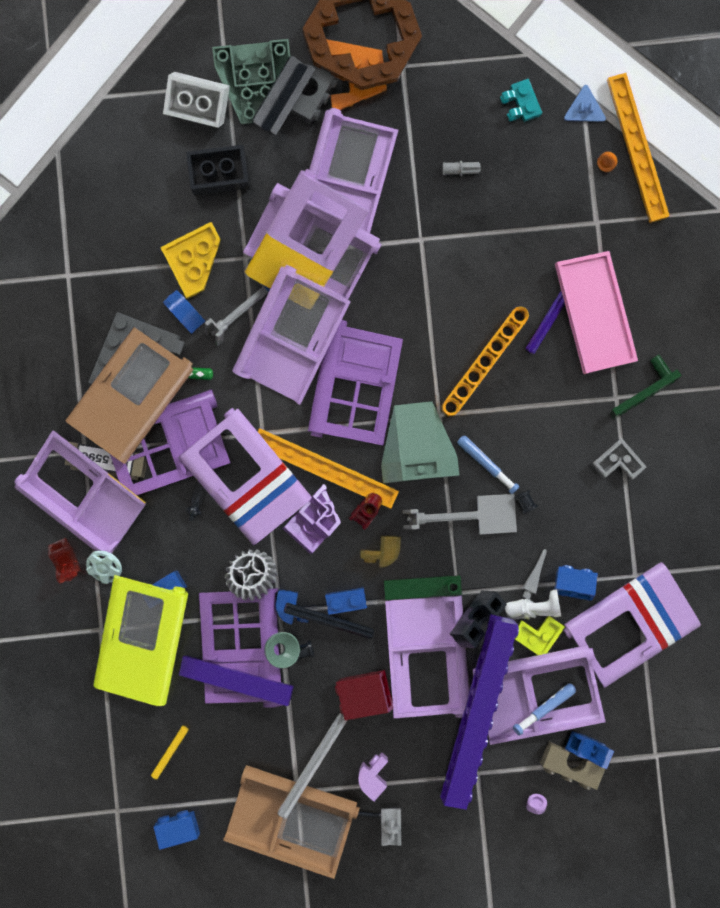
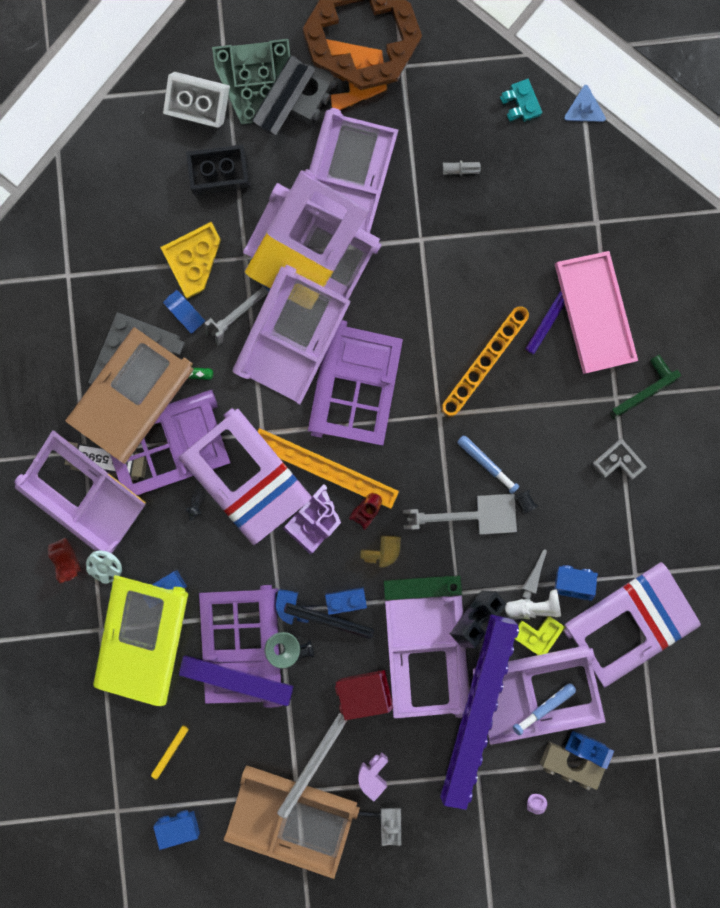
(248, 569): light grey gear -> none
(417, 445): sand green wedge -> none
(607, 161): orange tile -> none
(638, 147): light orange plate -> none

